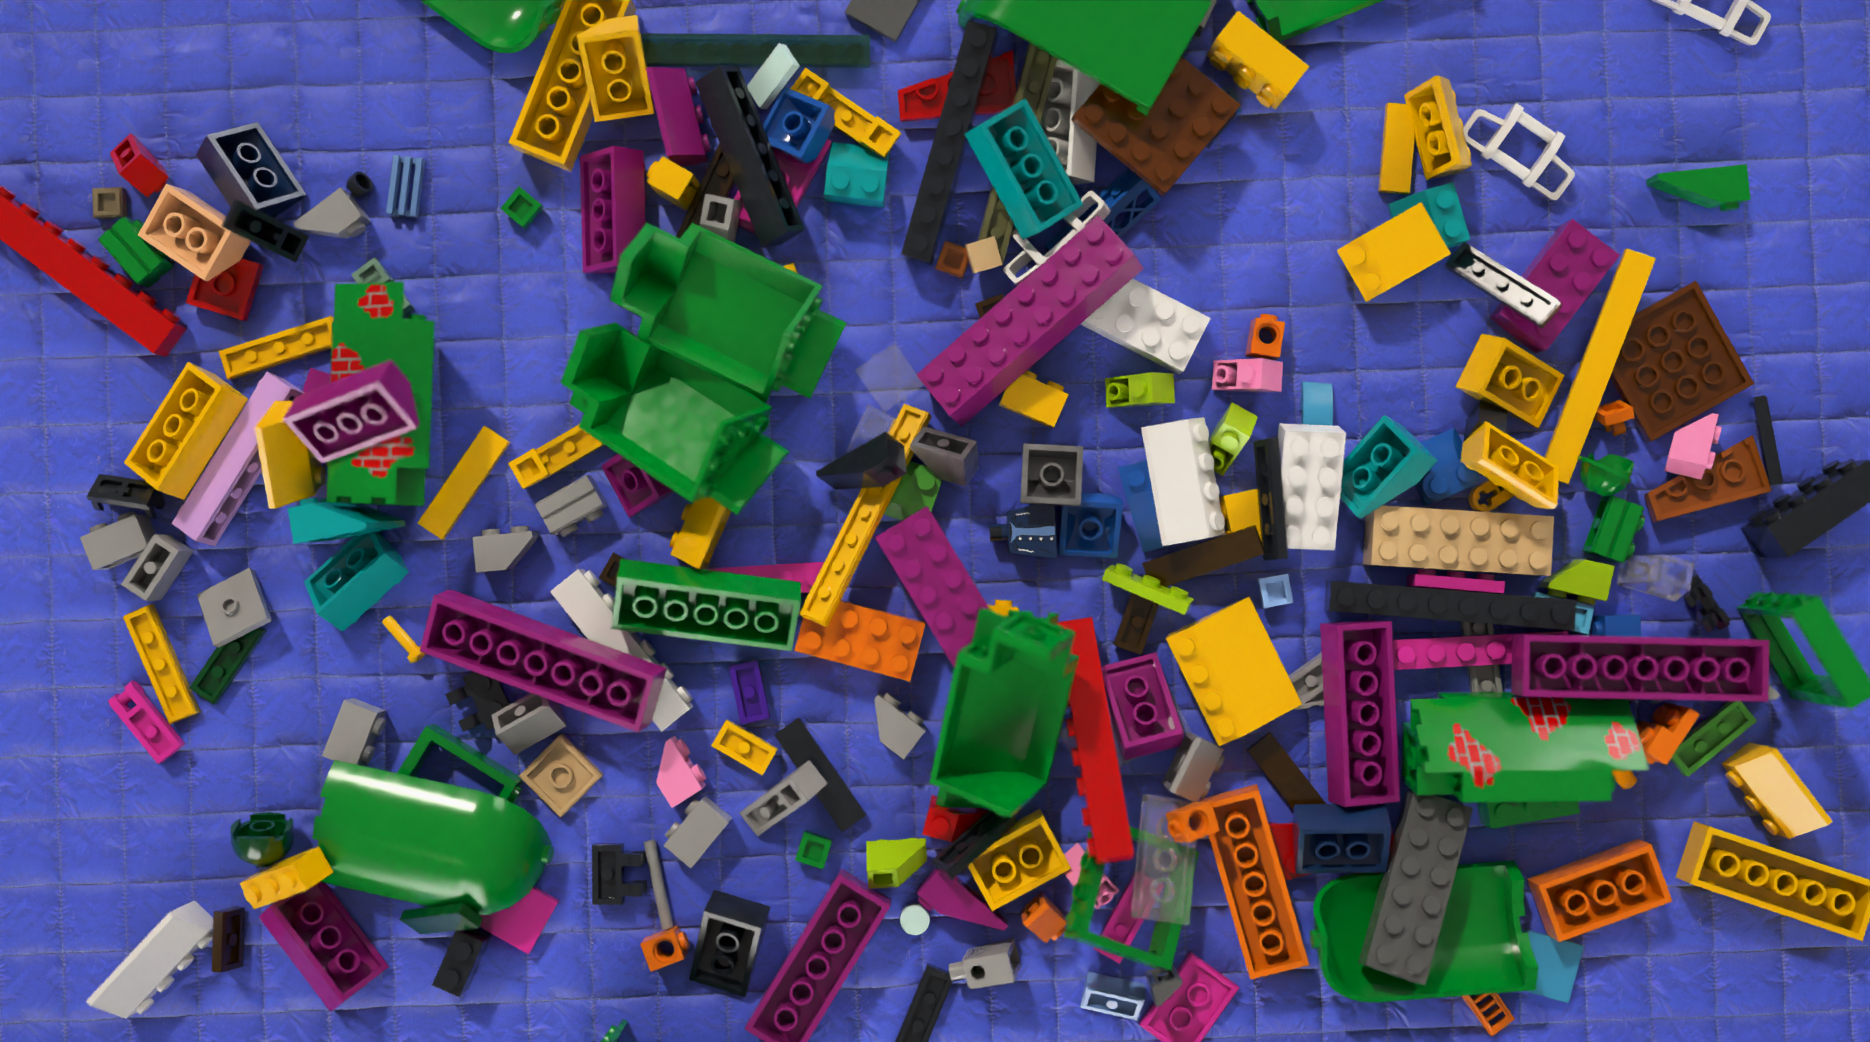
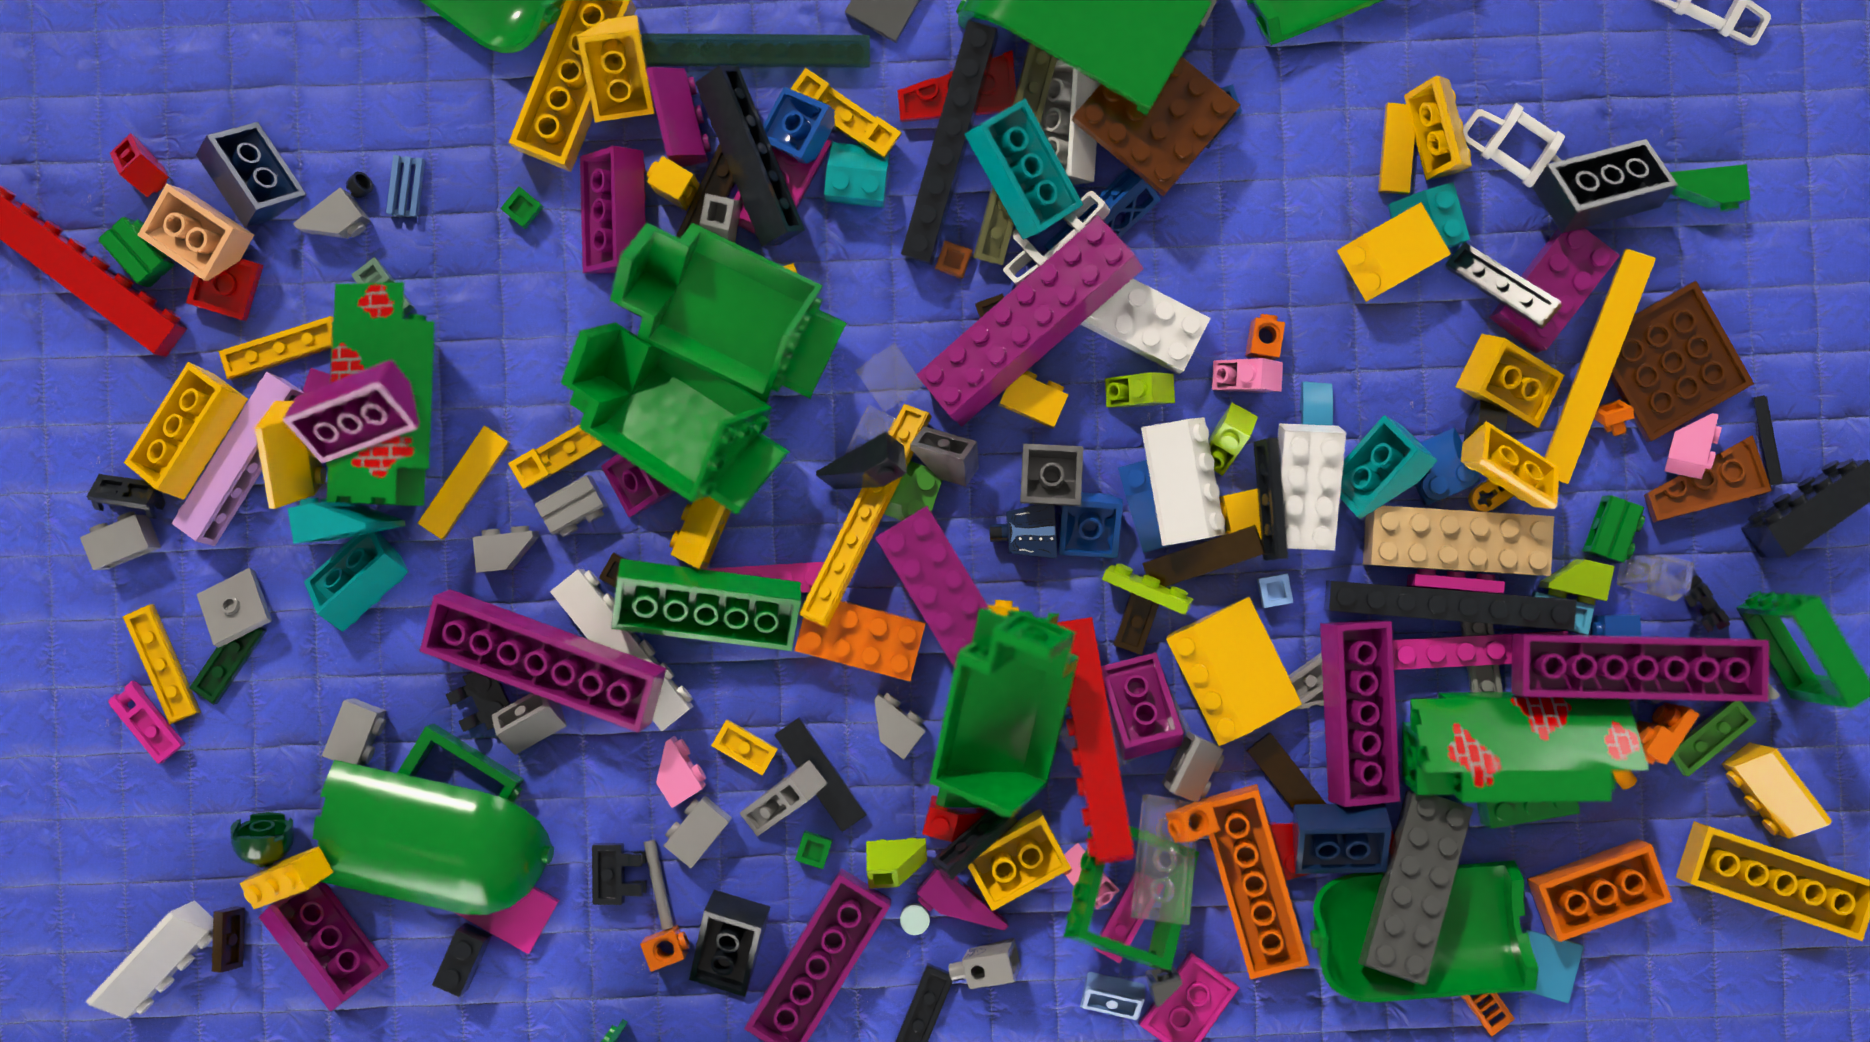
(109, 203): dark tan tile -> none
(157, 567): light grey brick -> none
(265, 231): black slope -> none
(404, 639): yellow piece -> none
(441, 918): dark green tile -> none
(561, 775): tan tile -> none
(749, 691): dark purple plate -> none
(772, 76): light aqua tile -> none
(983, 254): tan tile -> none
(1043, 918): orange slope -> none
(1256, 61): yellow brick -> none
(1604, 185): none -> black brick
(1607, 474): green piece -> none

